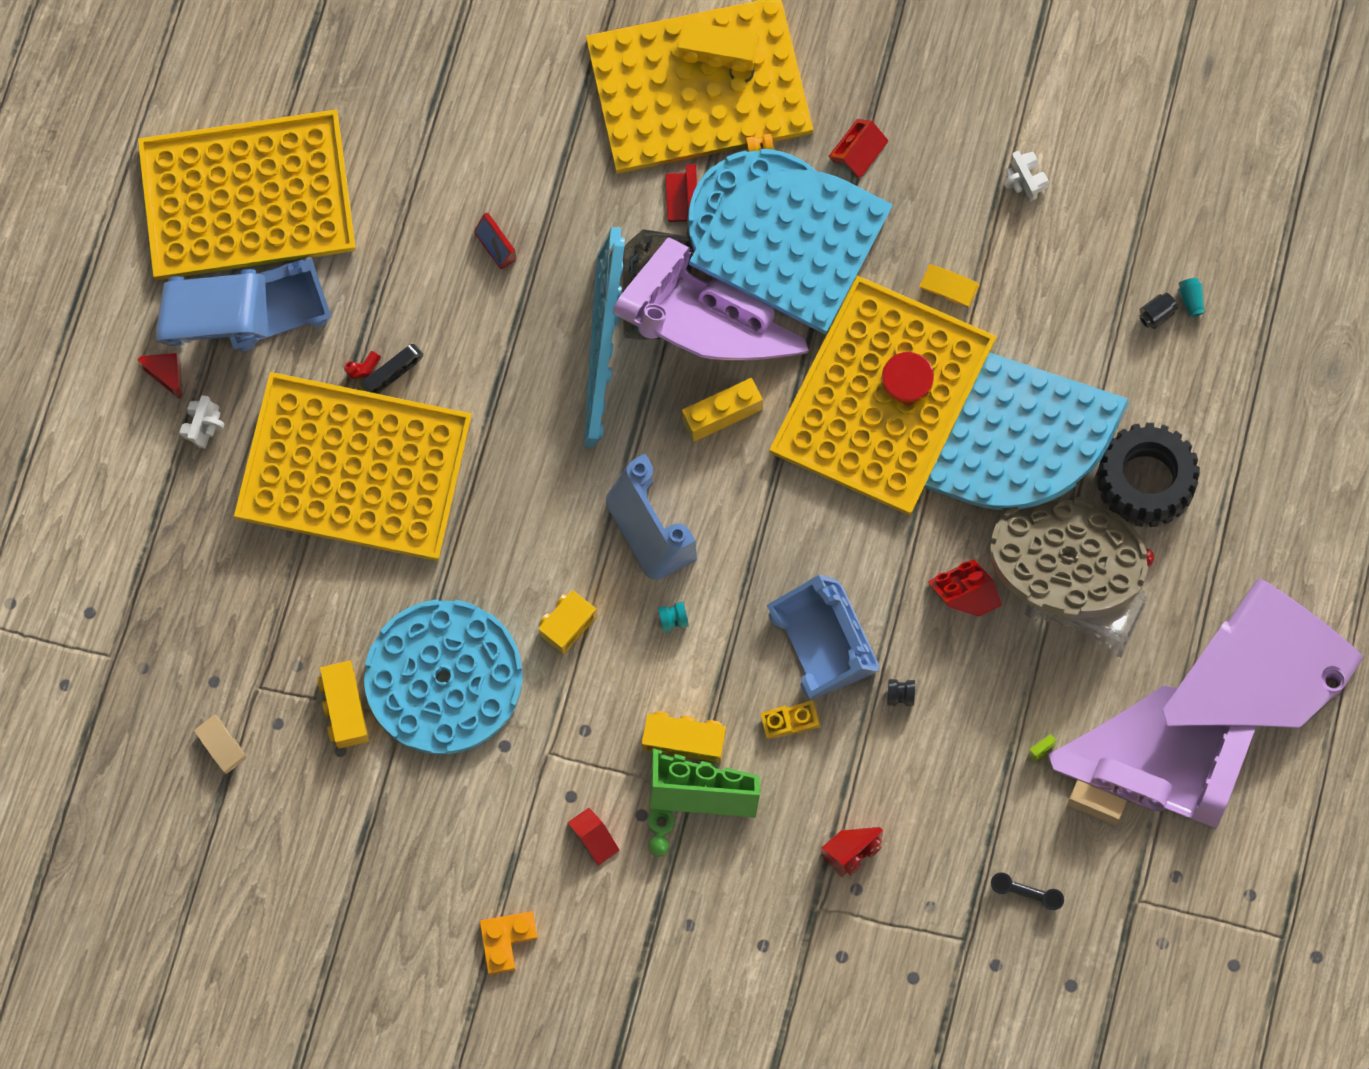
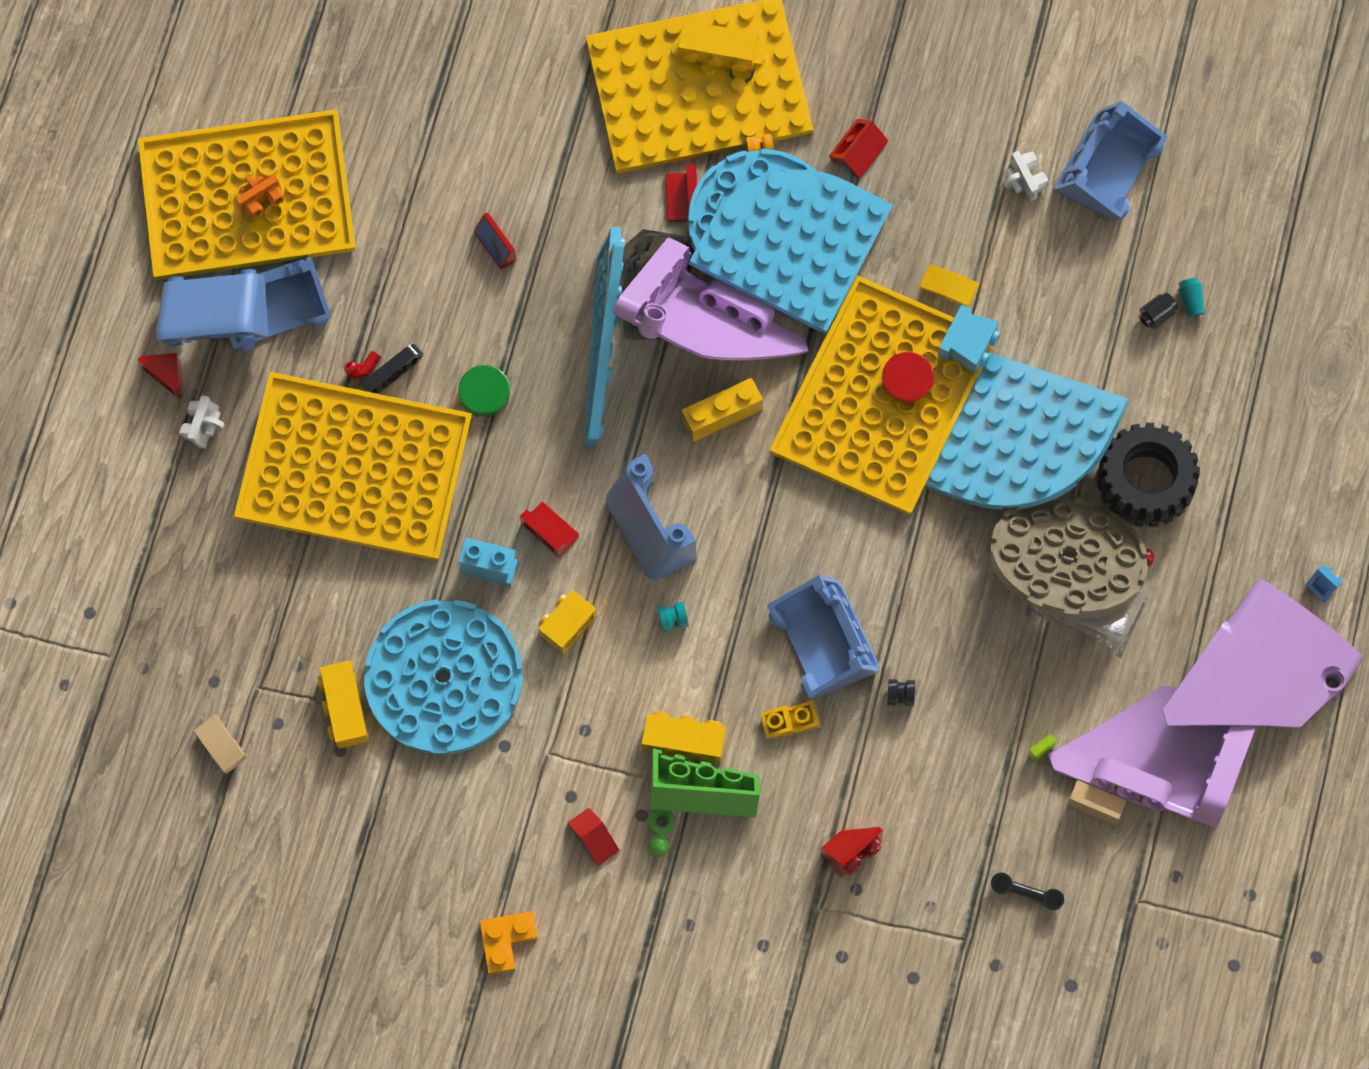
(258, 191): none -> orange hips
(484, 390): none -> green tile
(488, 562): none -> medium azure hips
(549, 528): none -> red panel
(967, 589): red slope -> none
(969, 339): none -> medium azure hips
(1110, 160): none -> medium blue windscreen
(1324, 583): none -> dark azure tile

